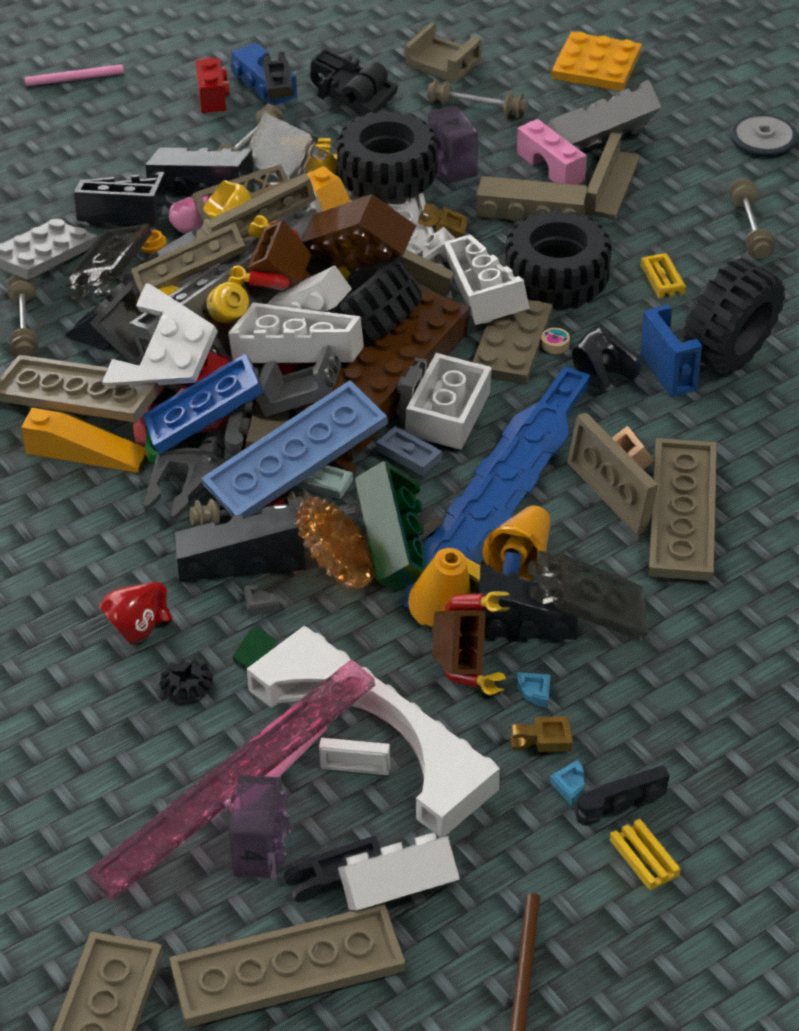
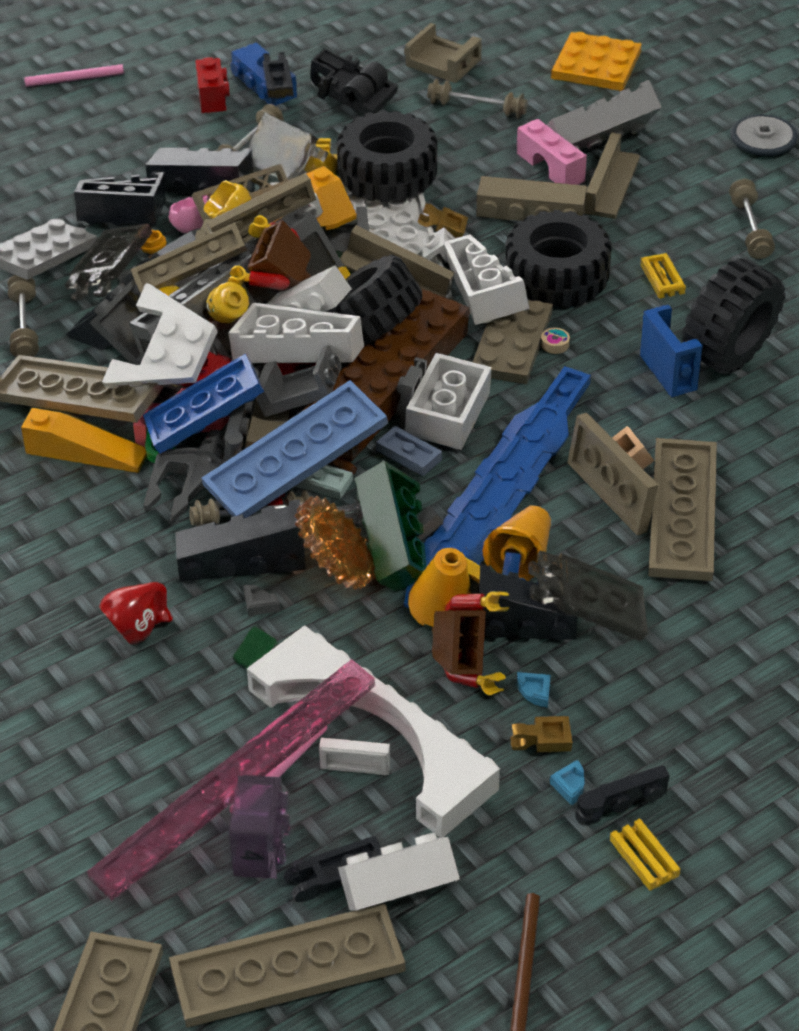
(193, 688): black gear -> none
(358, 233): reddish brown brick -> none
(455, 144): clear purple brick -> none
(603, 352): black helmet -> none

